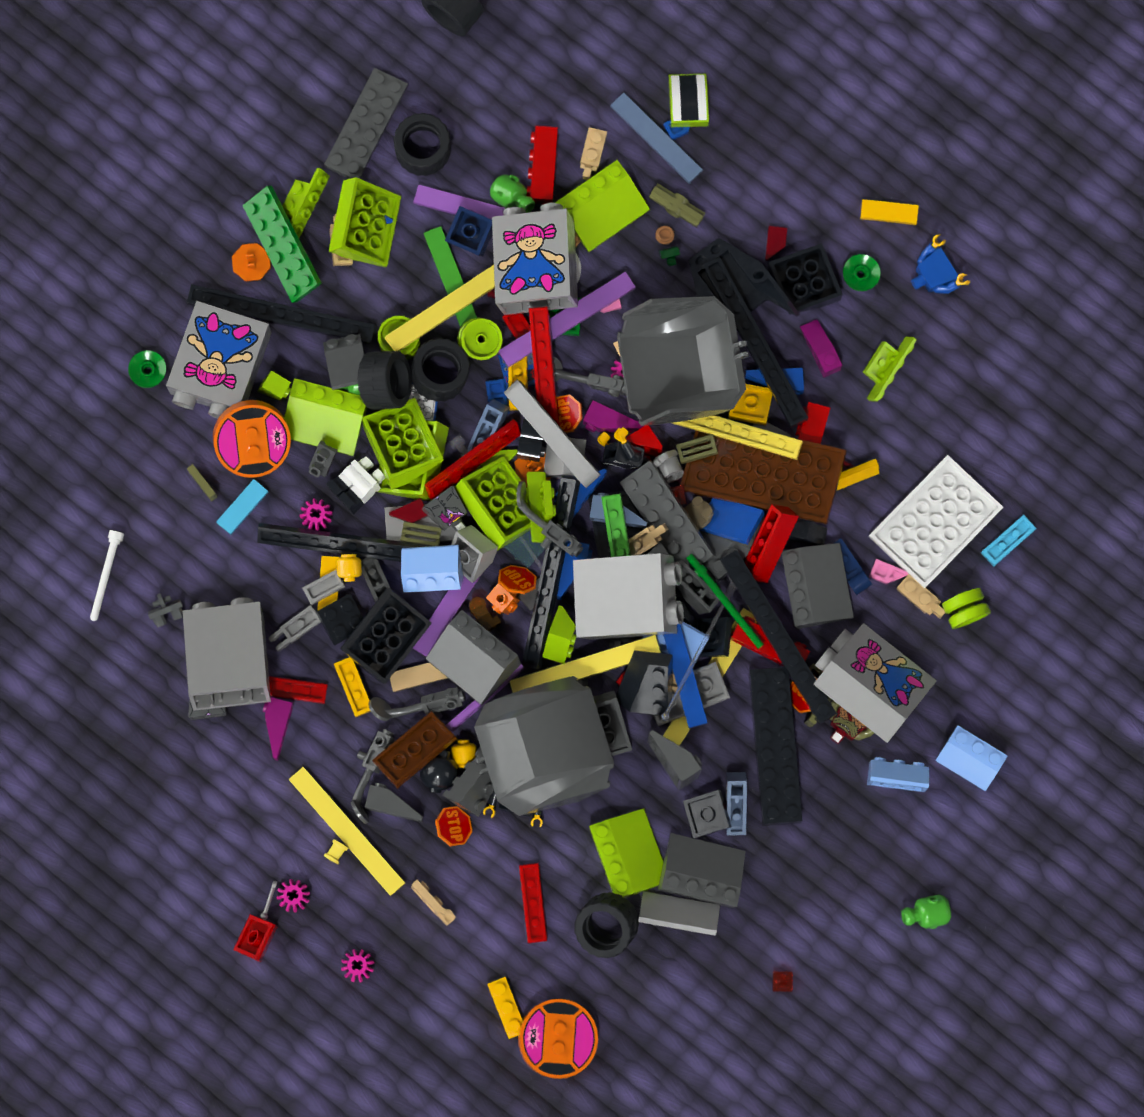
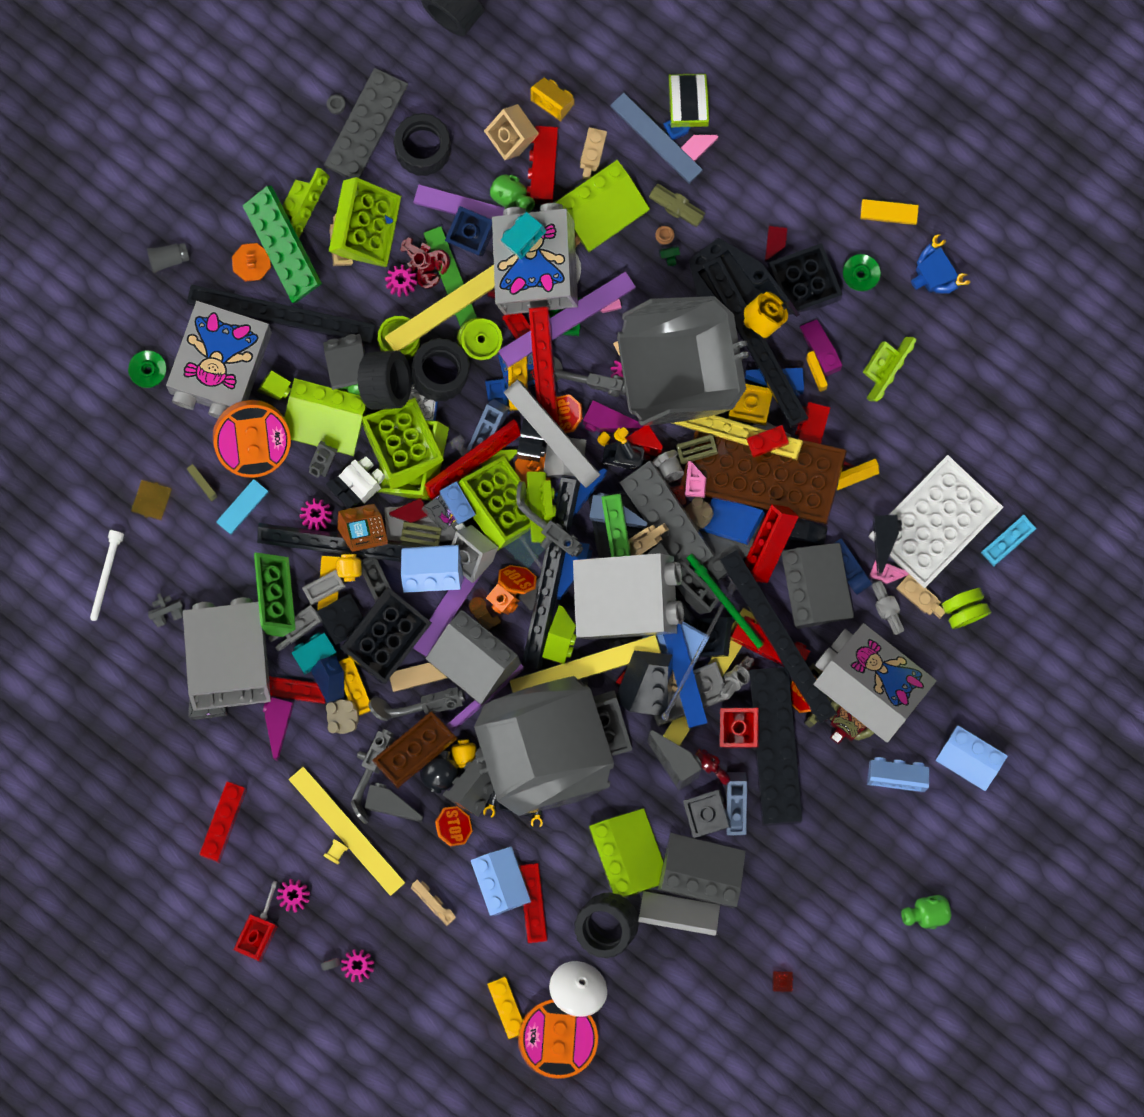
(151, 500): none -> clear yellow piece
(167, 256): none -> dark grey plant
(223, 822): none -> red brick
(274, 594): none -> bright green slope
(313, 651): none -> teal brick
(329, 678): none -> dark blue slope
(330, 964): none -> dark grey tile
(336, 104): none -> dark grey tile
(342, 716): none -> dark tan piece
(362, 527): none -> dark orange slope
(408, 282): none -> dark pink gear
(426, 262): none -> dark red animal
(457, 503): none -> medium blue plate
(501, 881): none -> light blue slope
(511, 132): none -> tan brick
(523, 235): none -> teal brick
(551, 98): none -> yellow slope
(571, 995): none -> white dish
(695, 482): none -> bright pink tile
(698, 145): none -> bright pink tile
(712, 763): none -> dark red animal
(737, 677): none -> light grey axle
(739, 727): none -> red slope
(765, 314): none -> yellow brick
(767, 441): none -> red plate
(816, 371): none -> yellow tile
(885, 534): none -> black slope
(887, 607): none -> light grey axle

